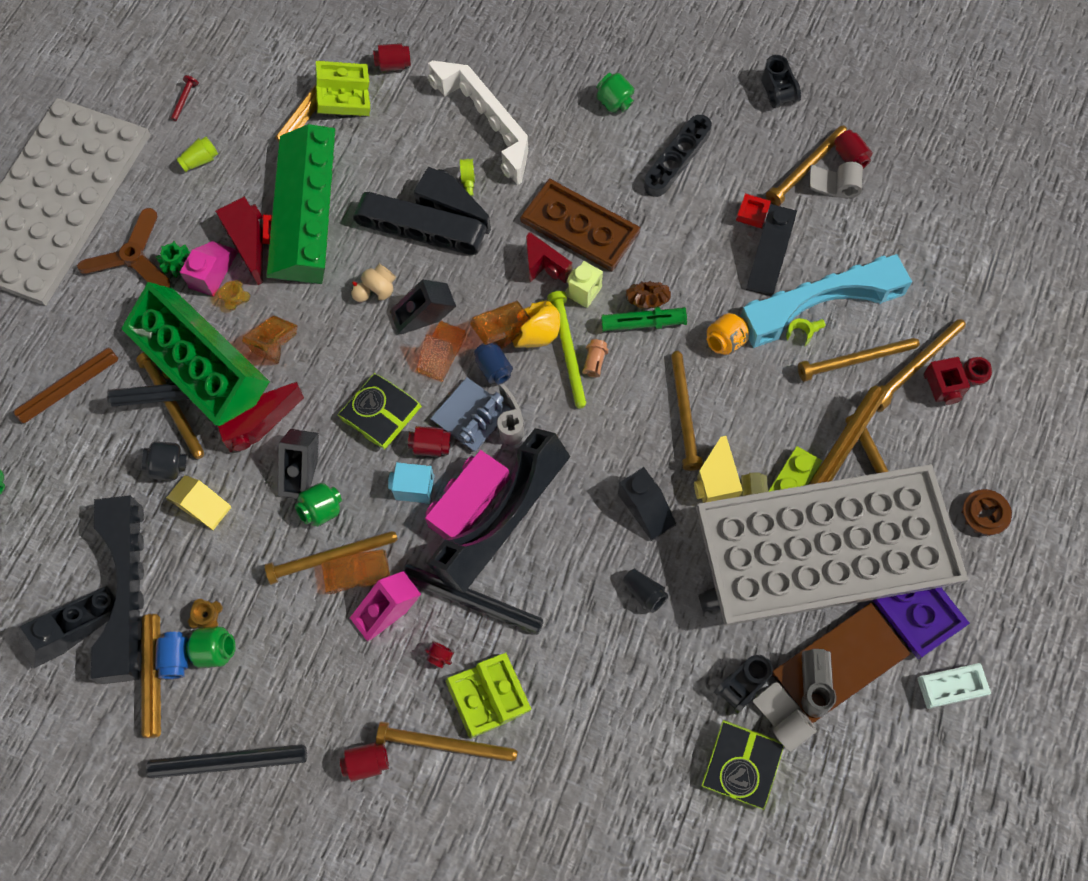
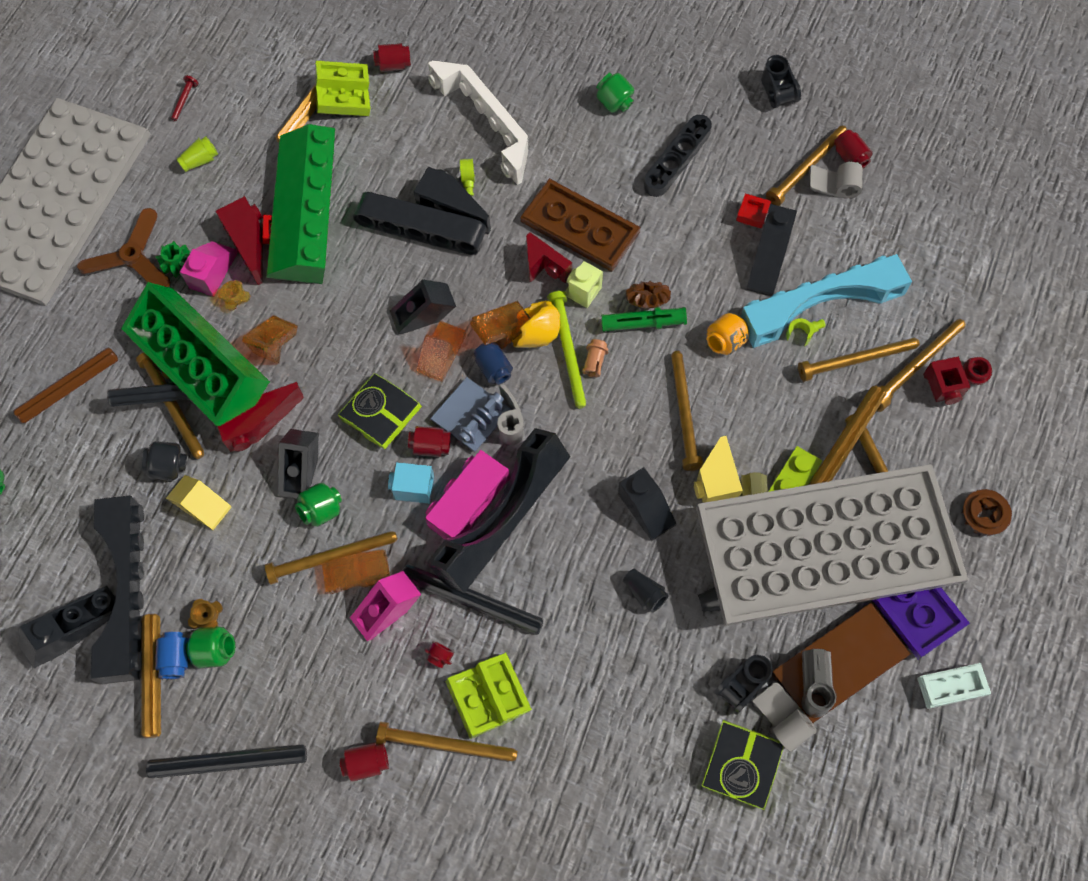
(377, 280): tan animal -> none

